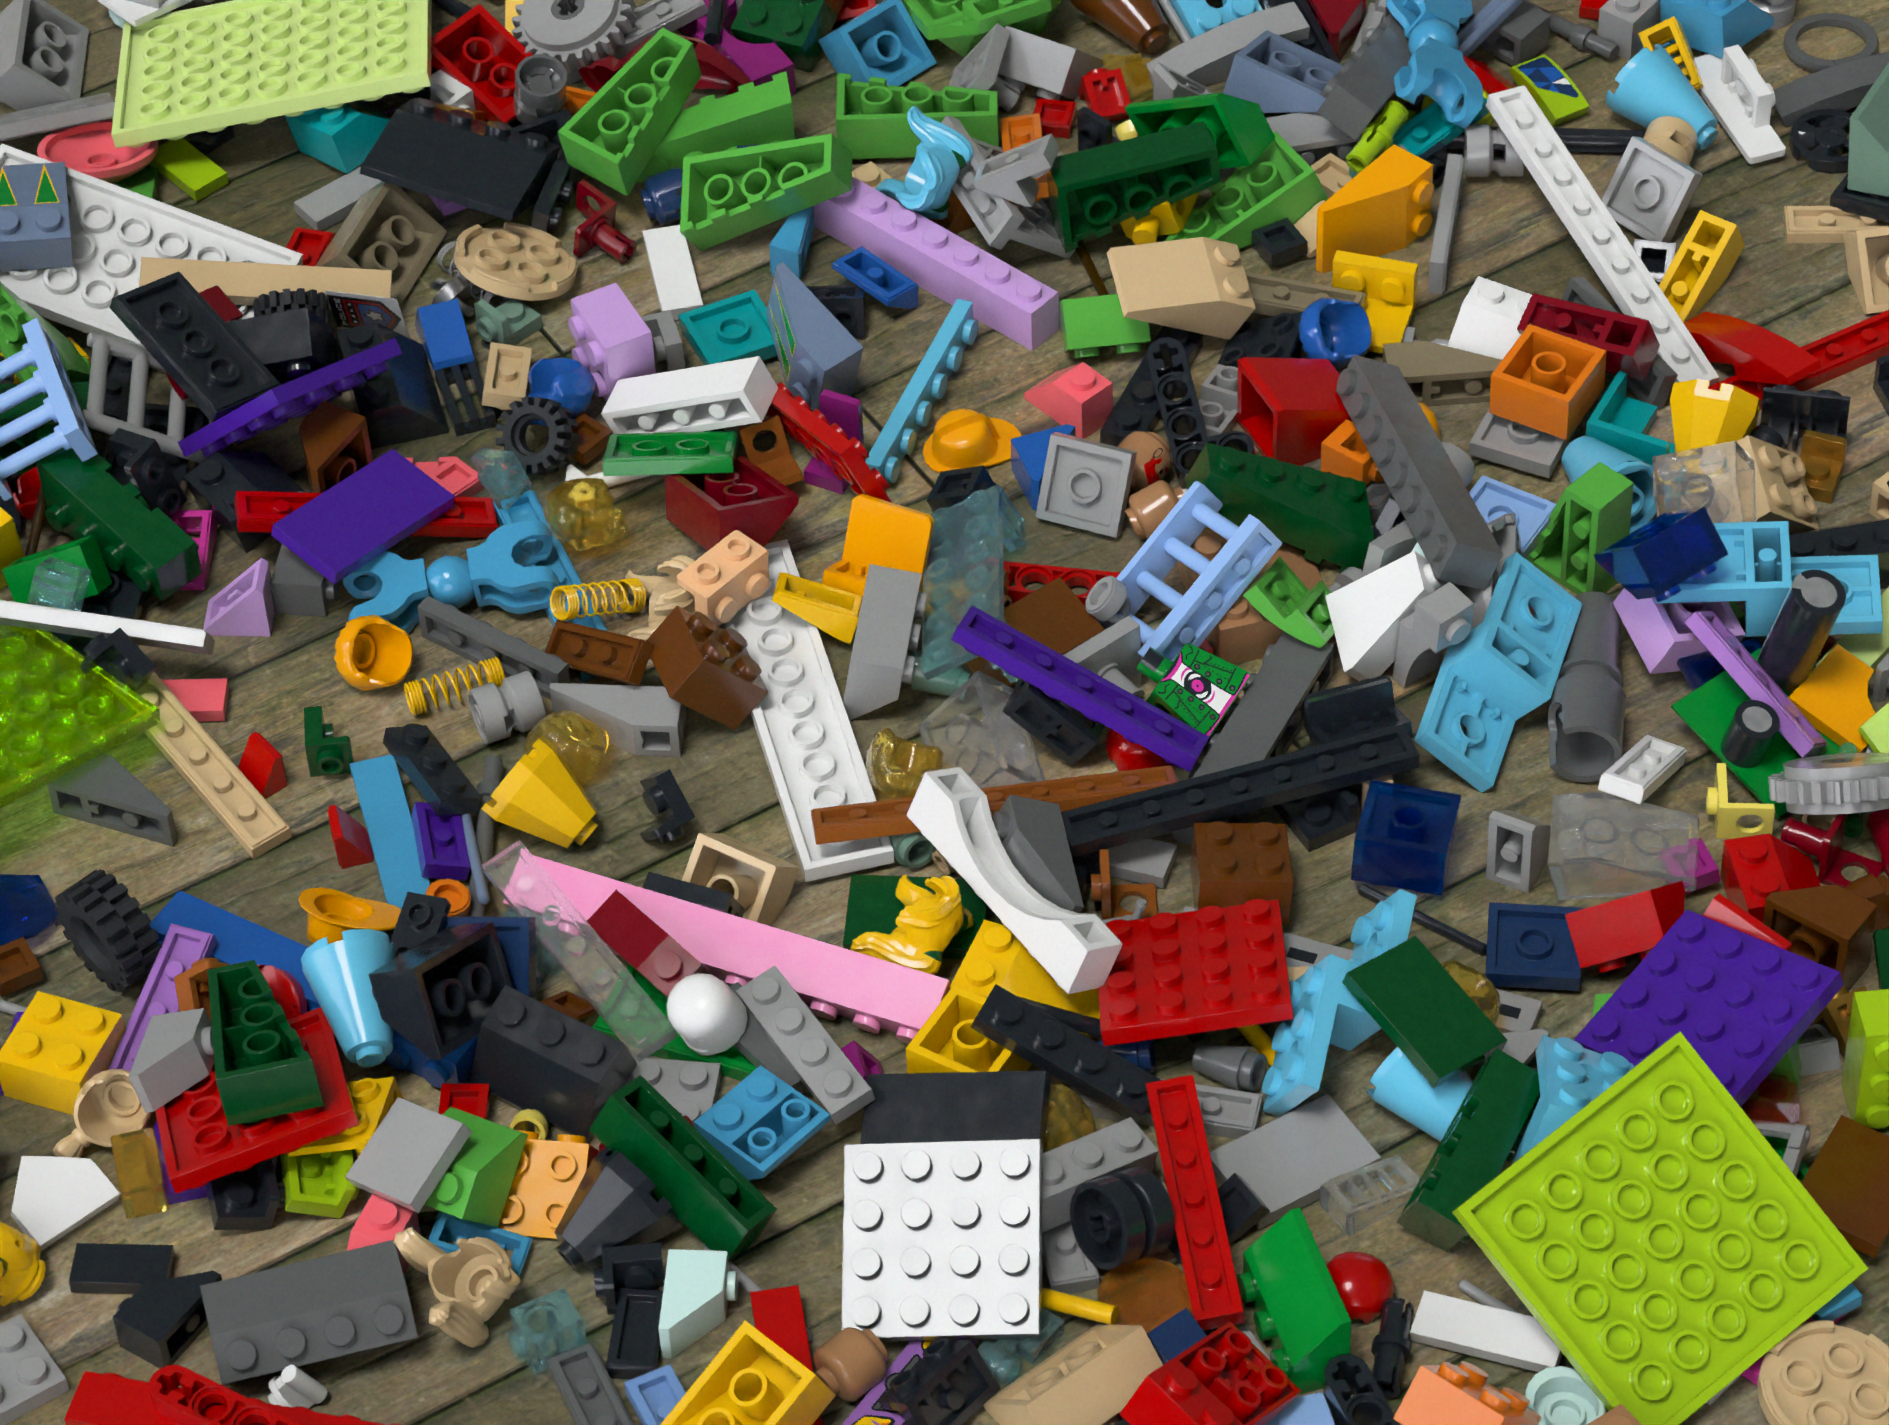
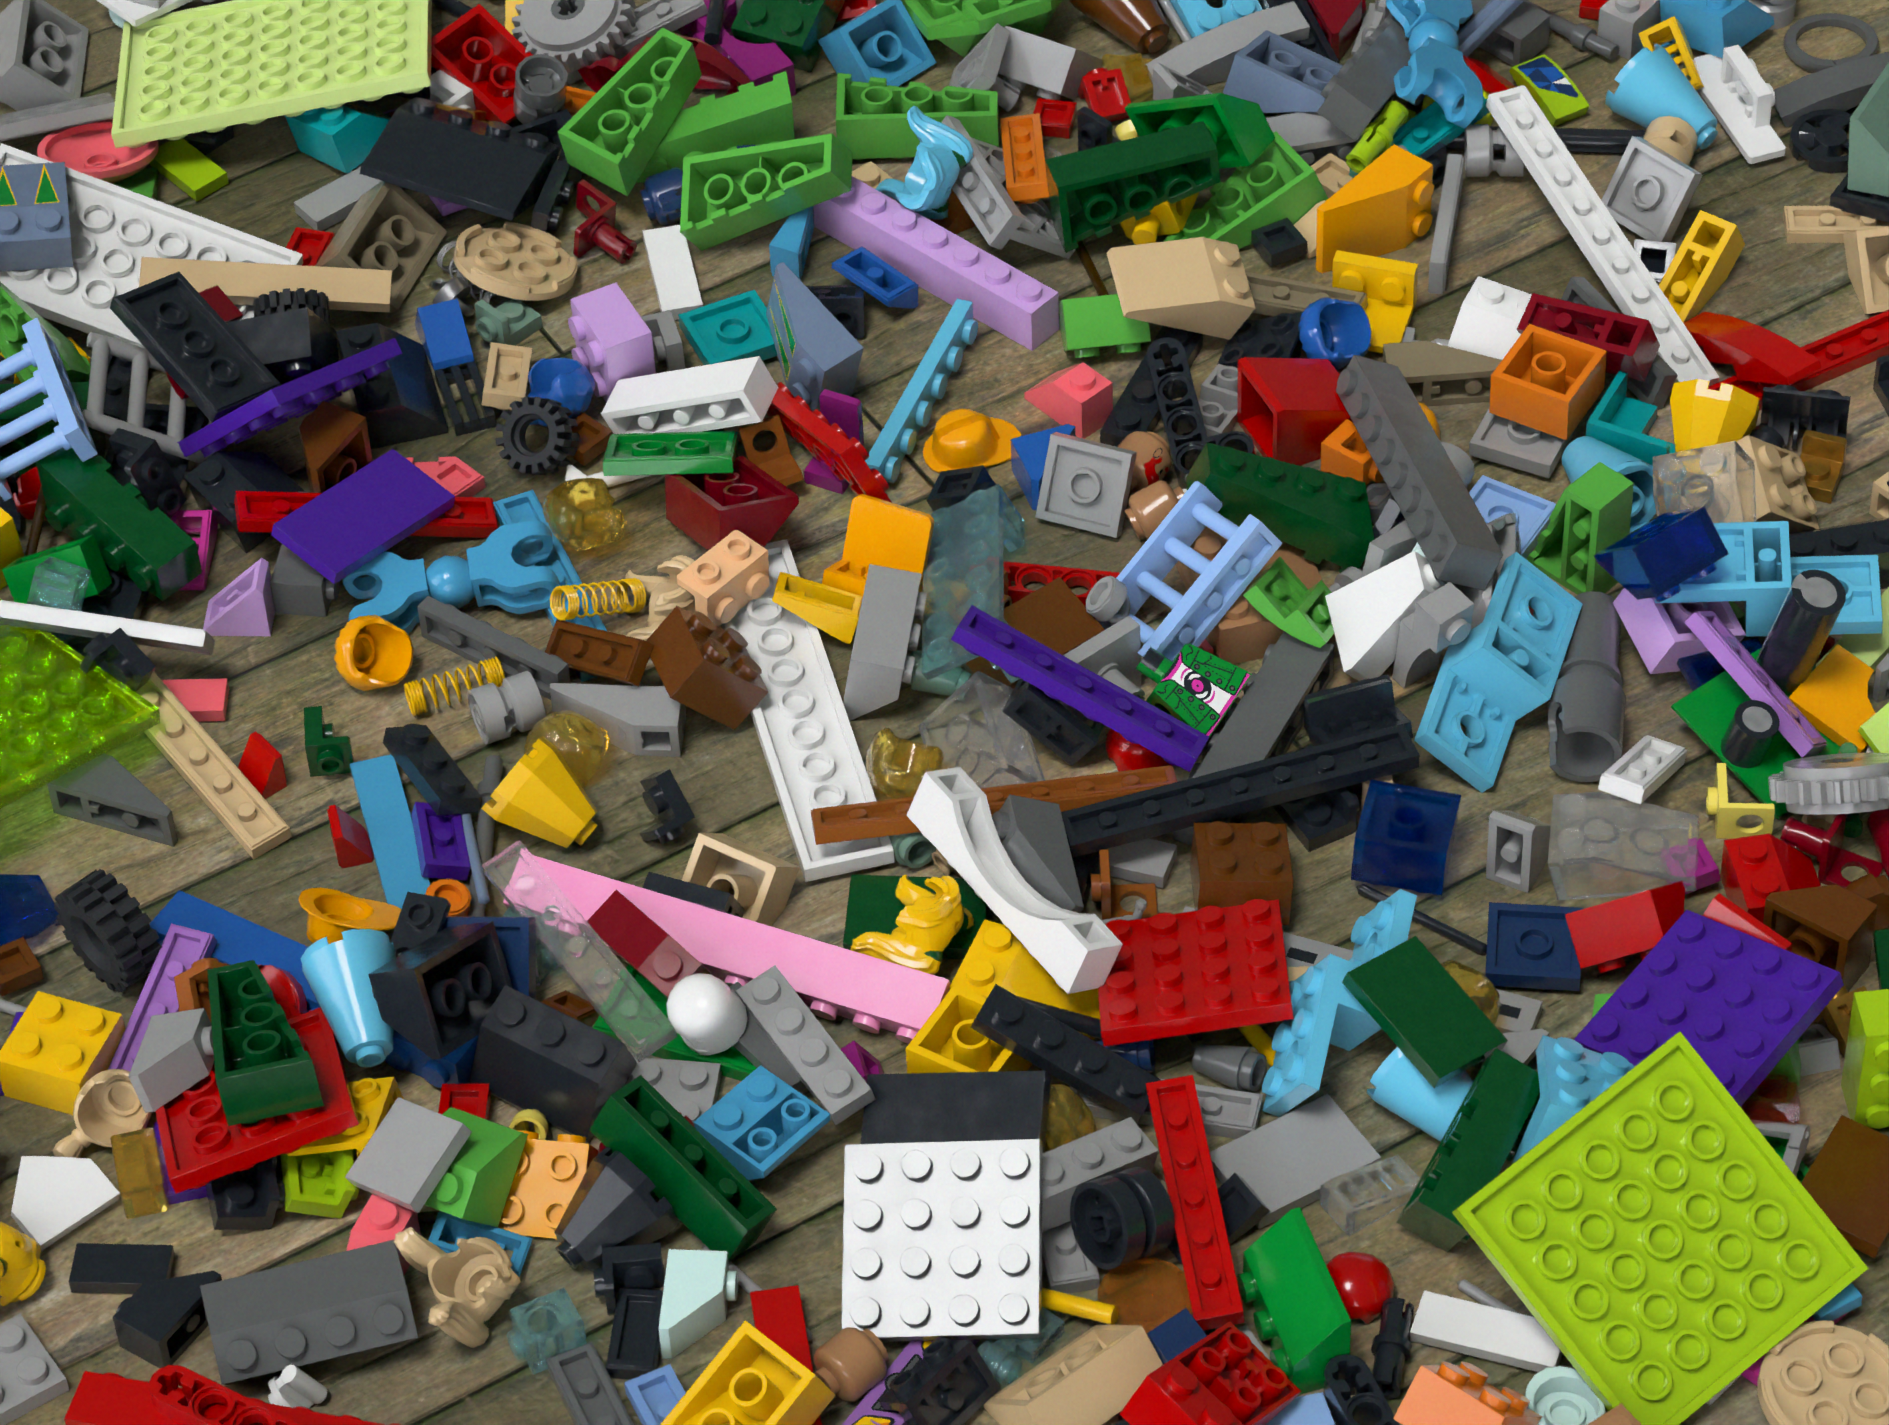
(361, 310): sticker -> none
(501, 476): clear light blue bracket -> none
(1014, 171): light grey slope -> none

